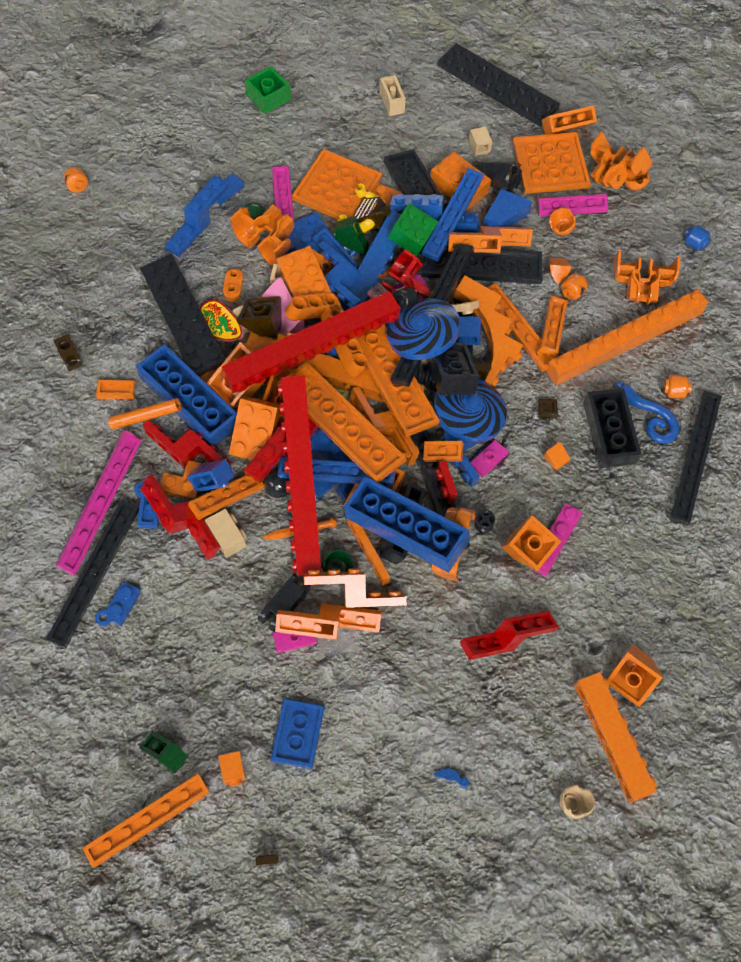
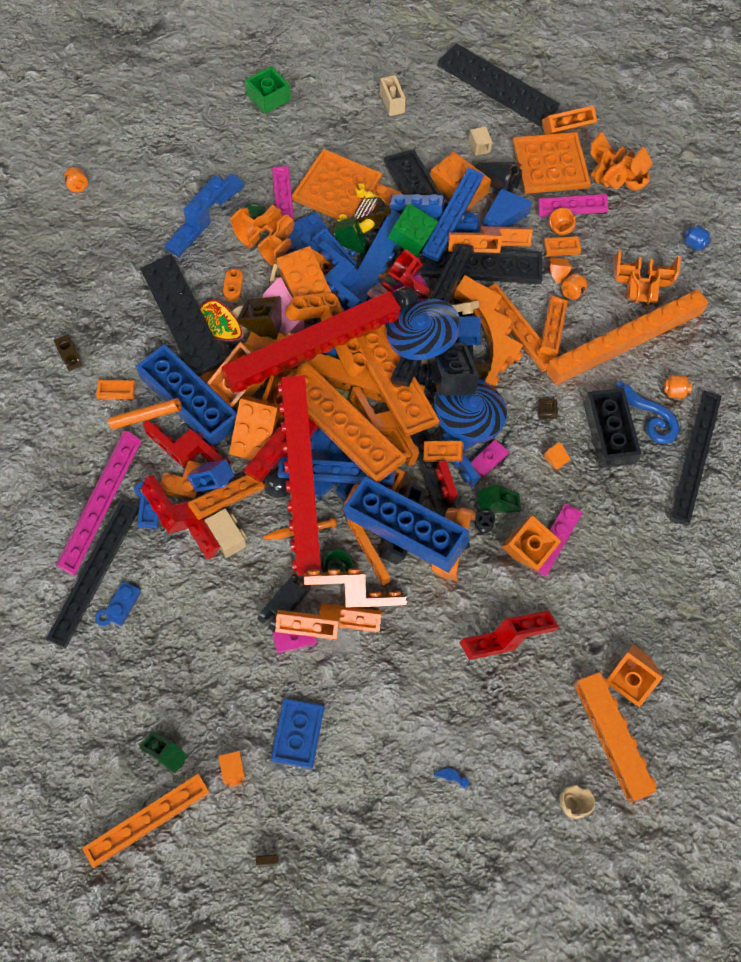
(499, 500): none -> dark green slope
(562, 246): none -> orange plate

